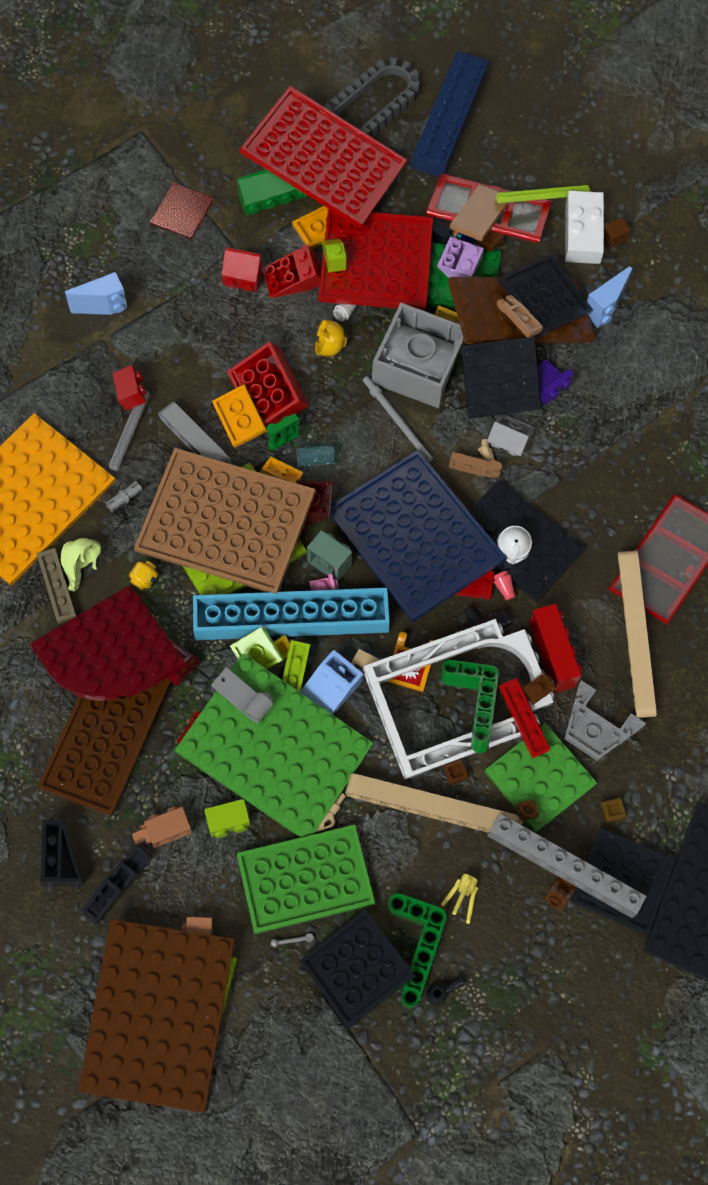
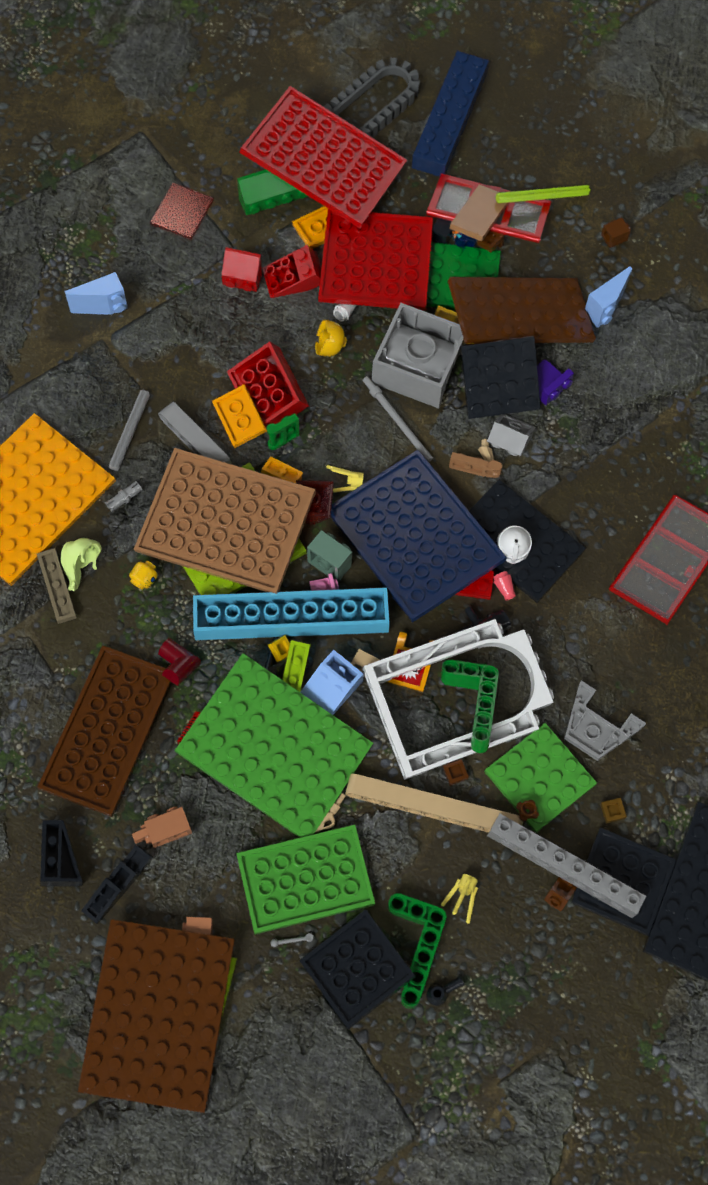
(109, 650): dark red plate -> none
(129, 387): red brick -> none
(227, 818): lime brick -> none
(240, 695): light grey door -> none
(259, 648): lime tile -> none
(315, 455): clear light blue bracket -> none
(334, 255): lime slope -> none
(354, 478): none -> light yellow plant
(460, 259): lavender slope -> none
(520, 316): medium nougat hinge -> none
(524, 718): red tile -> none
(539, 688): reddish brown bracket -> none
(546, 294): black plate -> none
(555, 648): red piece -> none
(584, 227): white brick -> none
(637, 634): tan beam -> none

